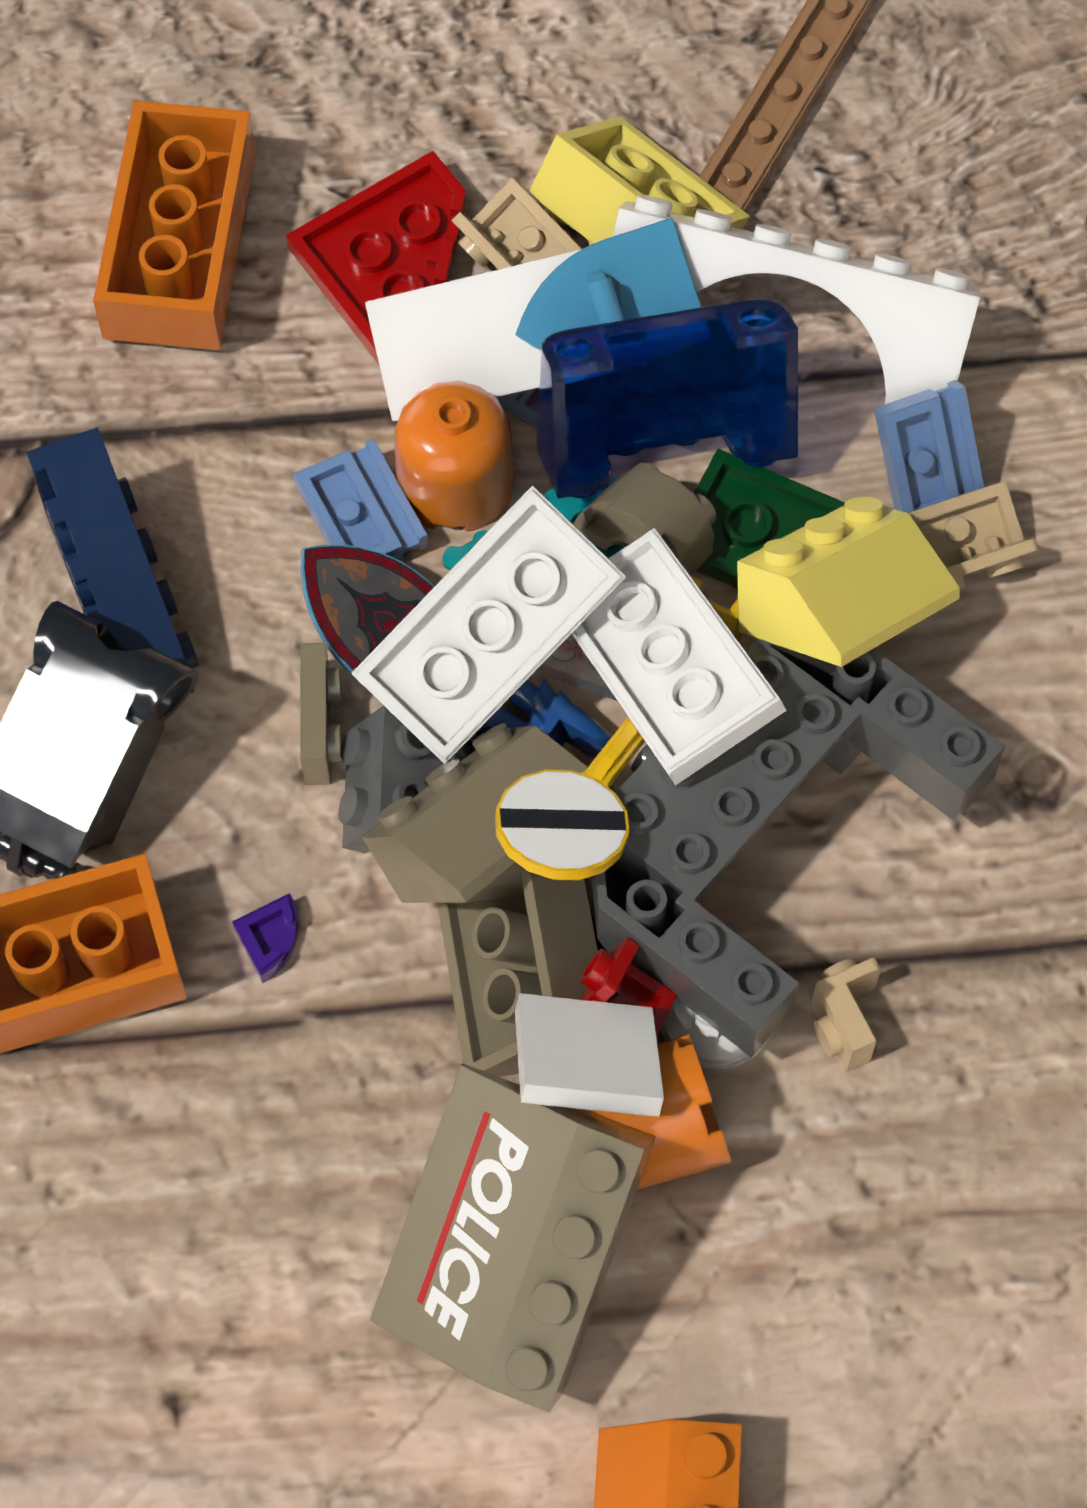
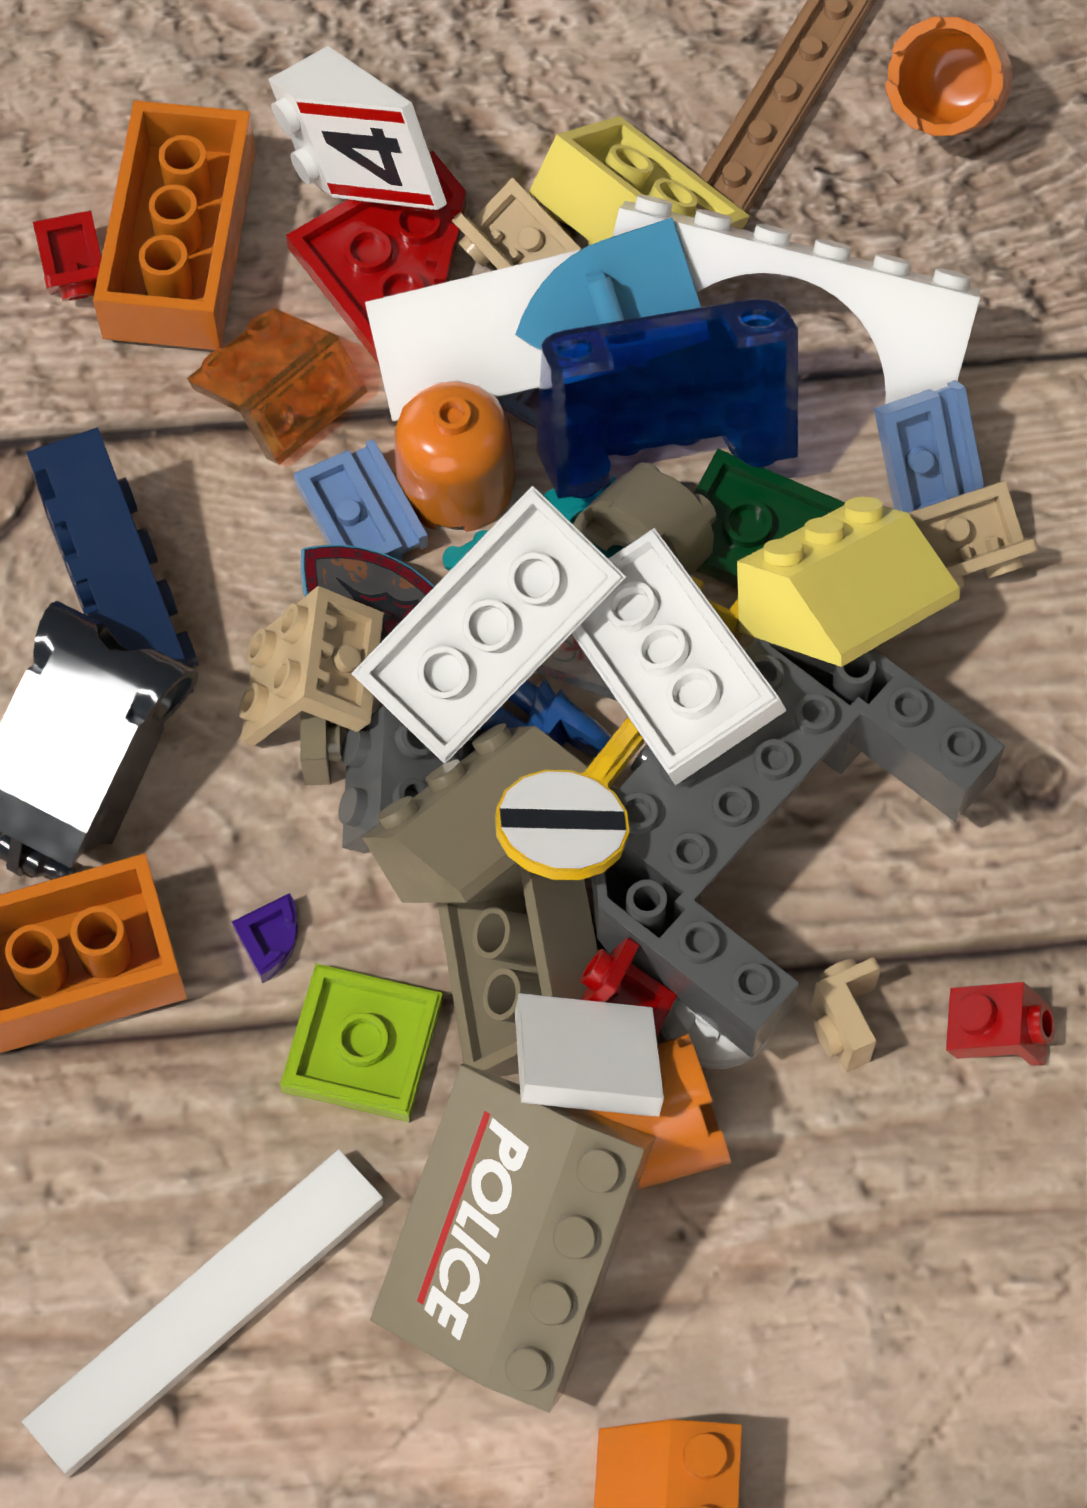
(69, 254): none -> red bracket
(202, 1313): none -> white tile
(282, 380): none -> clear orange bracket
(307, 665): none -> tan bracket
(354, 133): none -> white slope
(362, 1042): none -> lime tile
(948, 76): none -> orange cylinder
(999, 1022): none -> red bracket

